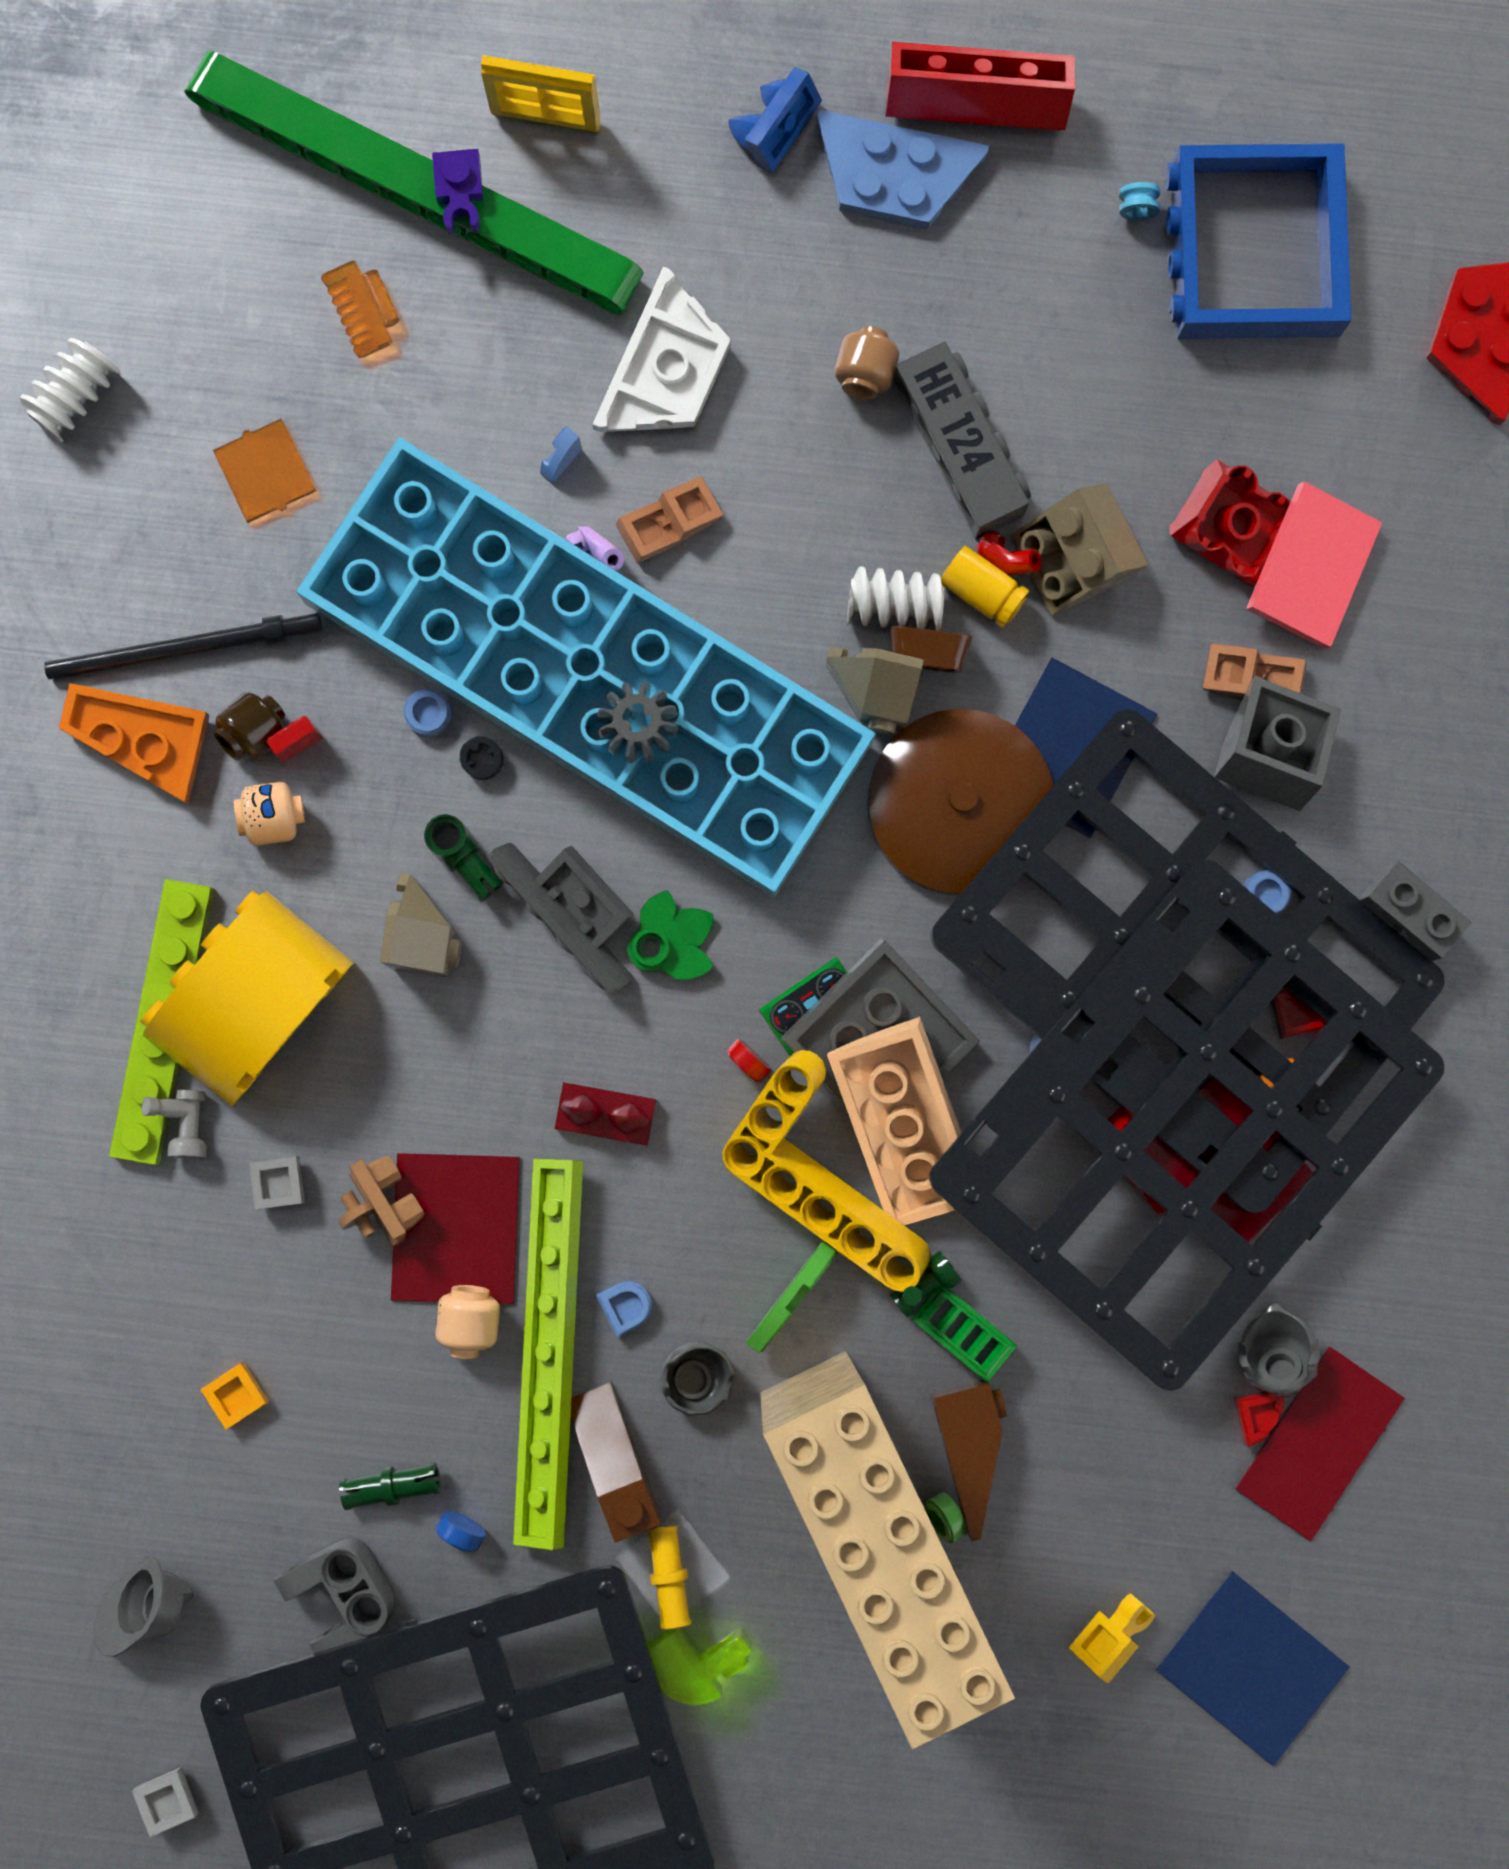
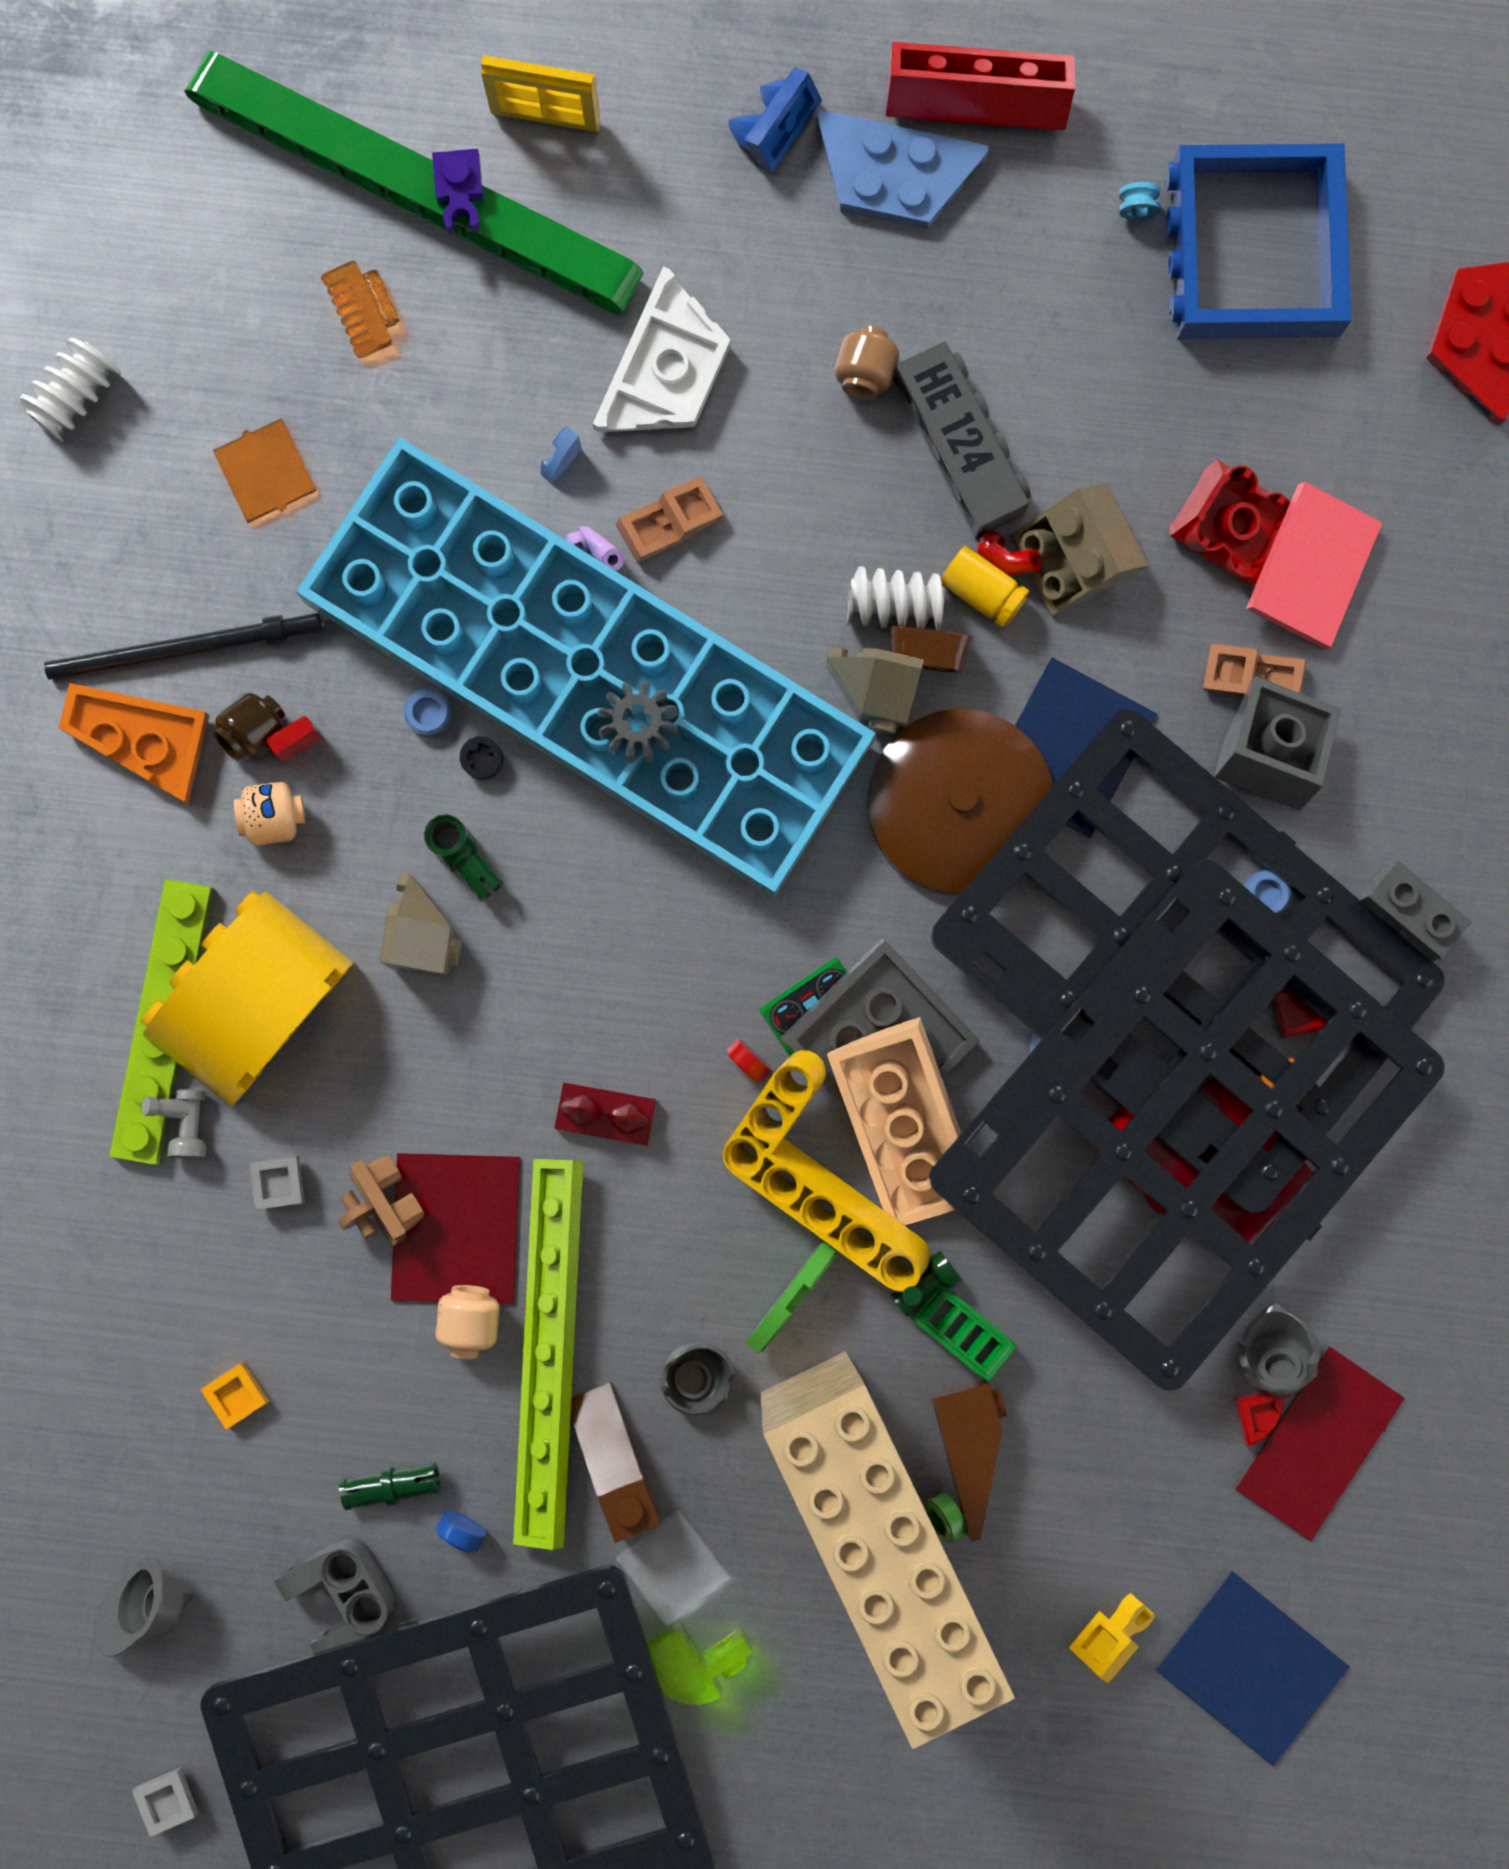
(575, 907): dark grey bracket -> none
(625, 1306): medium blue tile -> none
(669, 1577): yellow pin -> none
(677, 934): green plate -> none

